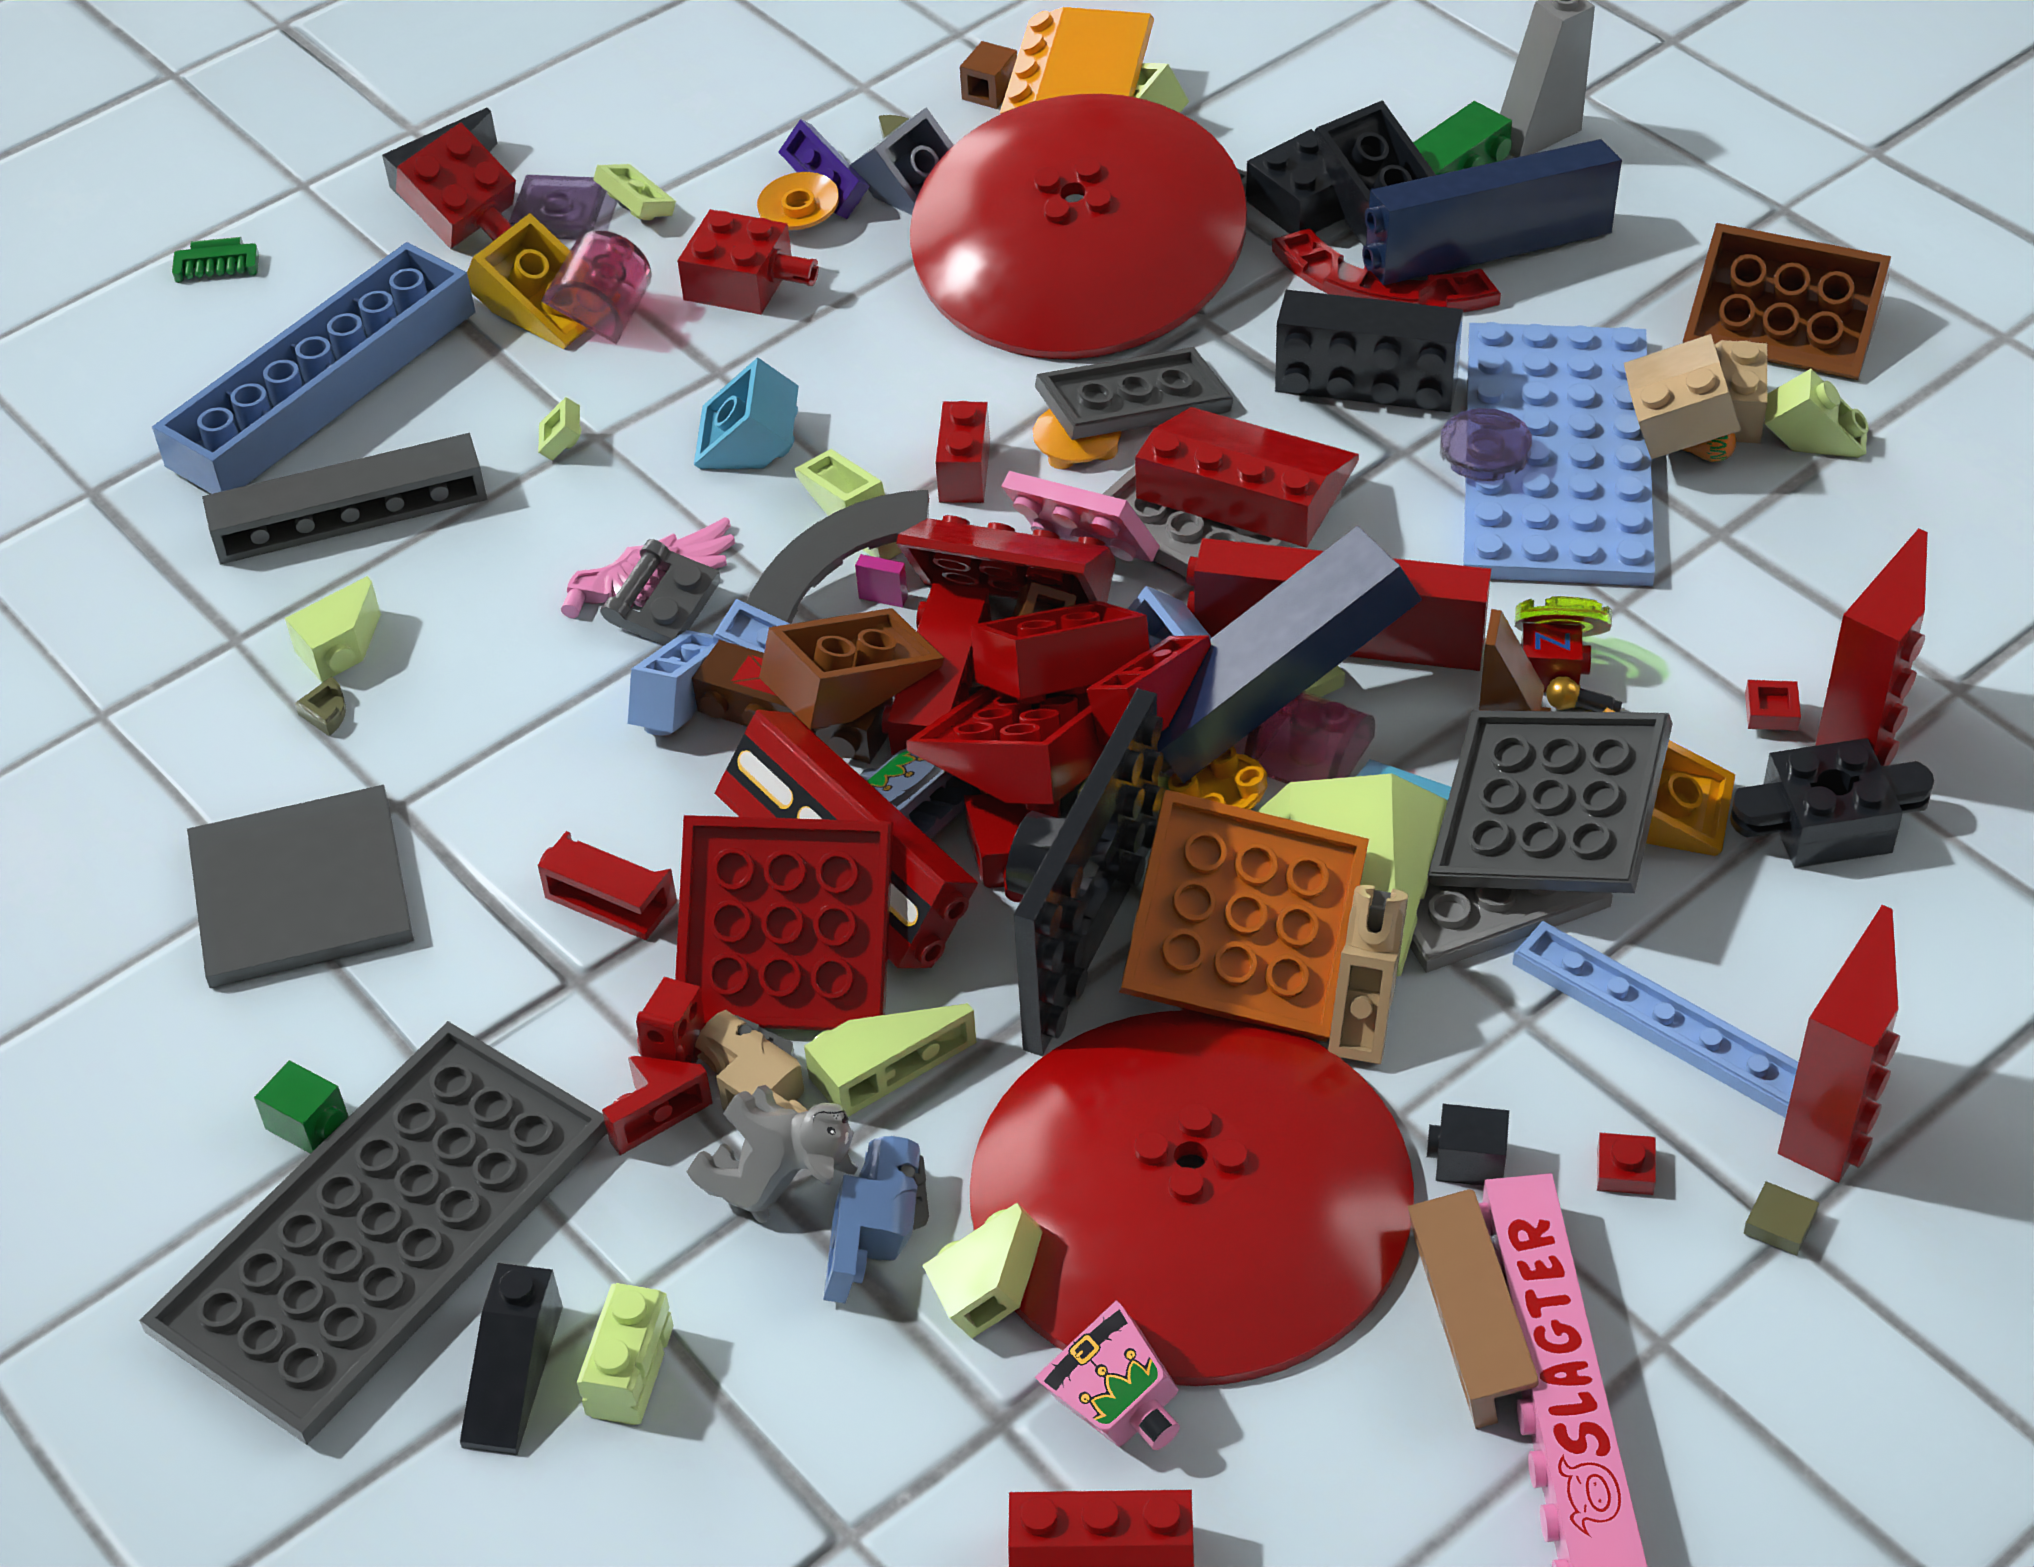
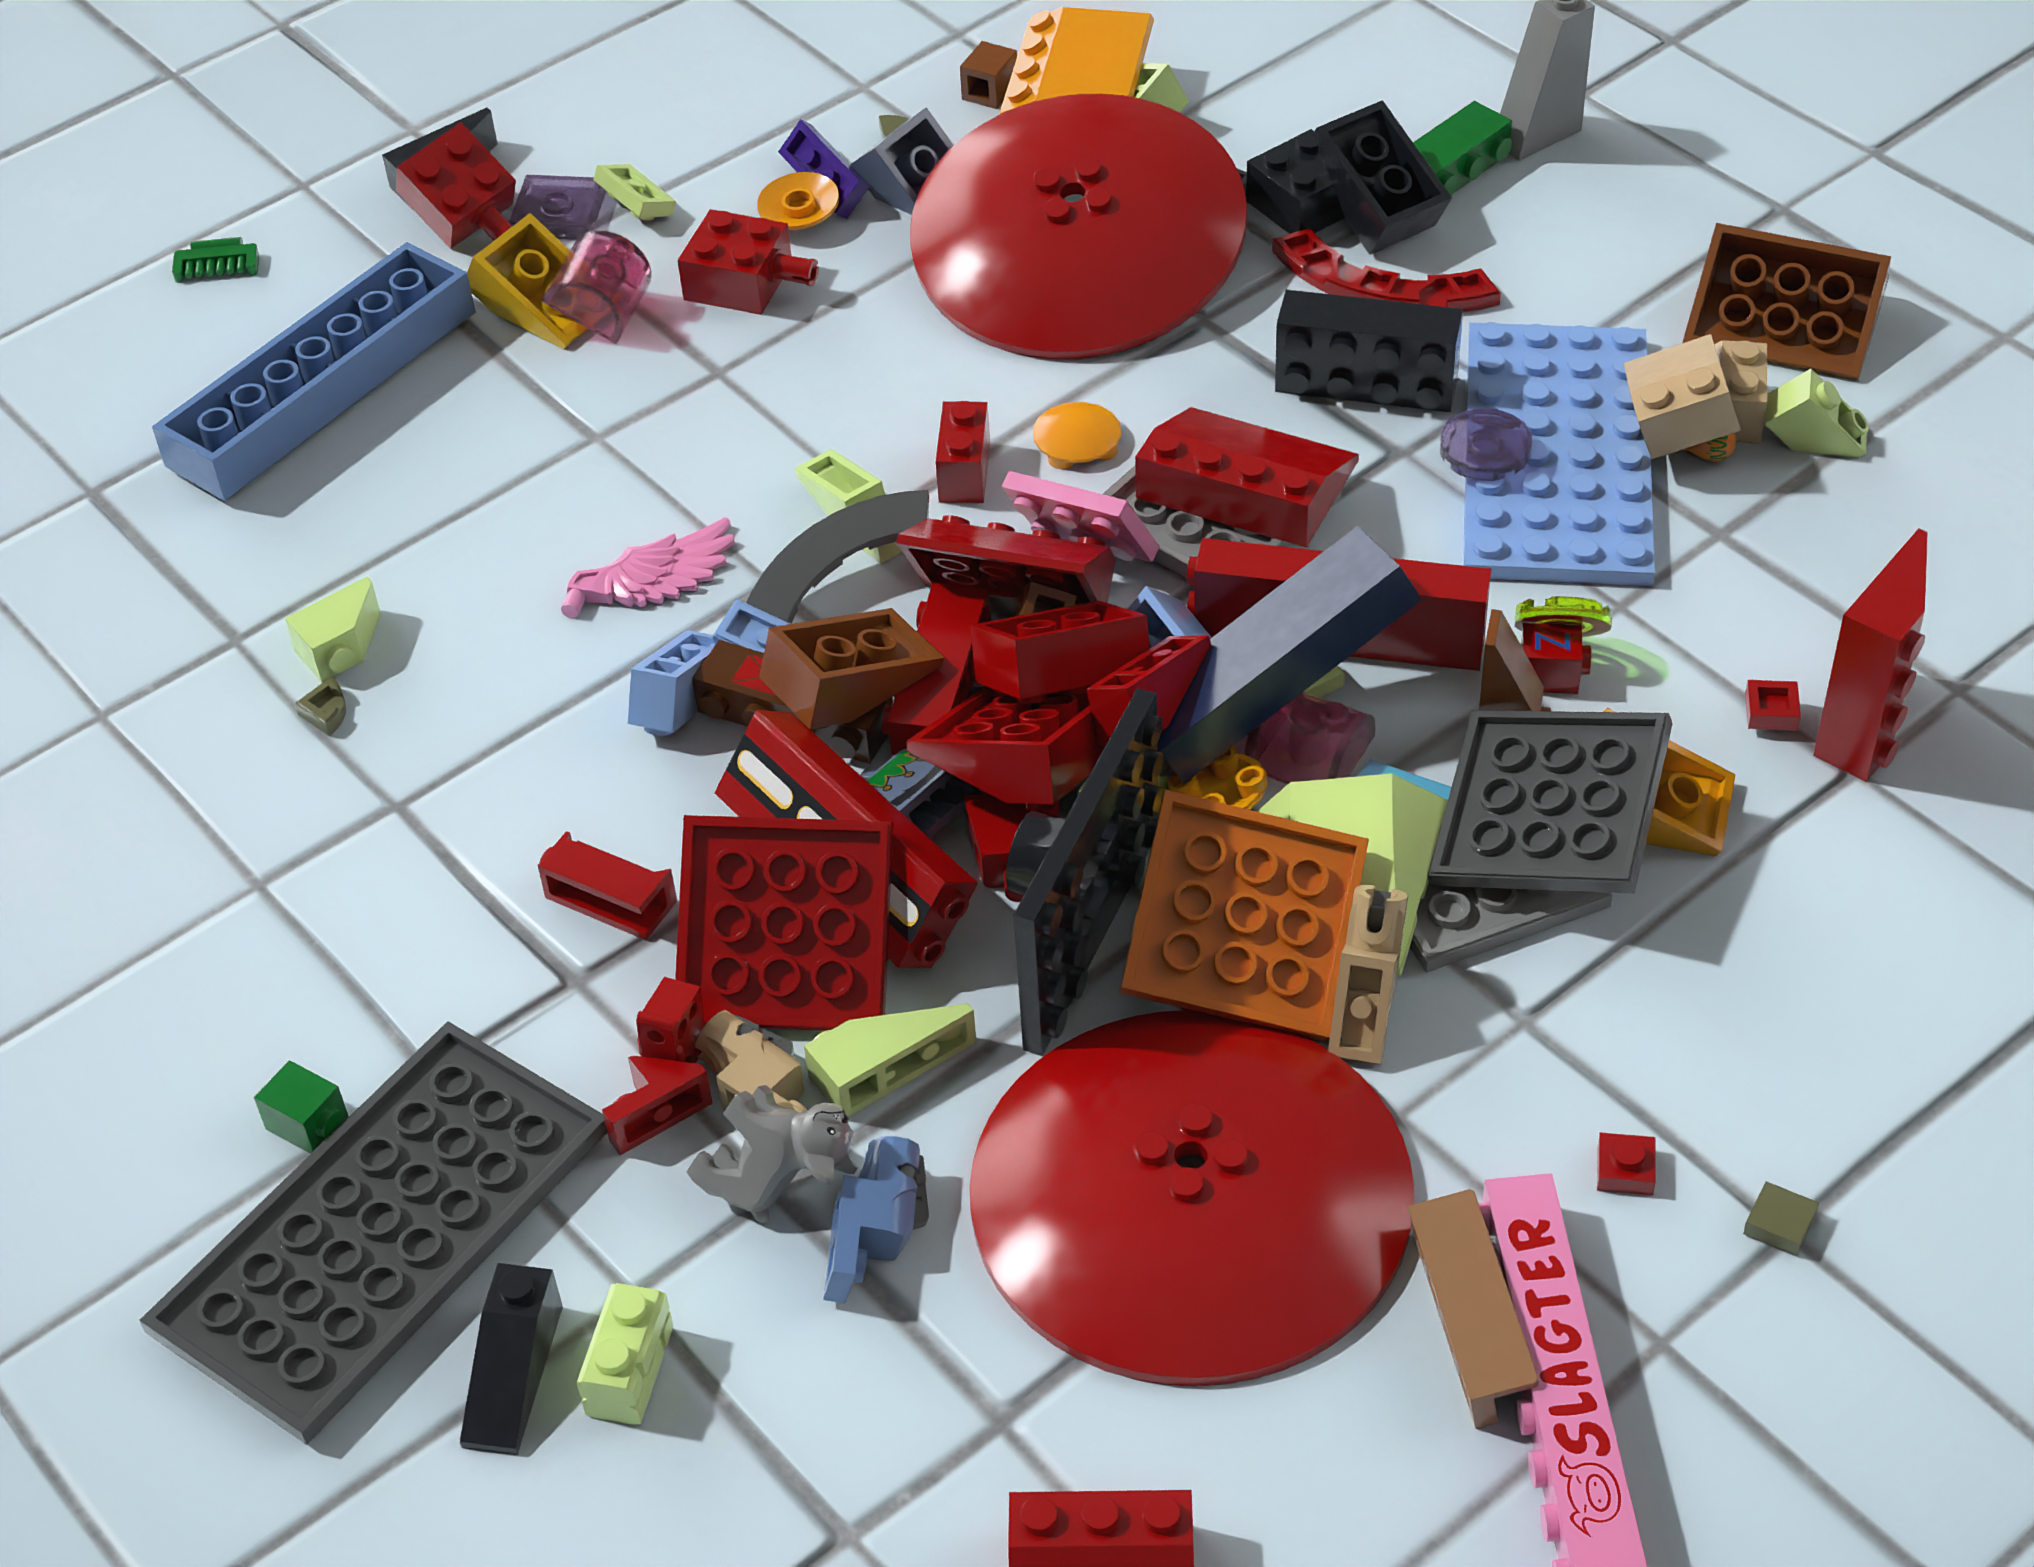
(298, 886): dark grey tile -> none
(344, 498): dark grey brick -> none
(559, 429): yellowish green plate -> none
(673, 602): dark grey plate -> none
(748, 420): medium azure slope -> none
(881, 580): dark pink tile -> none
(987, 1270): yellowish green slope -> none
(1114, 1381): torso -> none
(1131, 392): dark grey tile -> none
(1469, 1144): black brick -> none
(1491, 211): dark blue brick -> none
(1566, 694): piece -> none
(1659, 1016): light blue tile -> none
(1832, 802): black brick -> none
(1844, 1059): red slope -> none

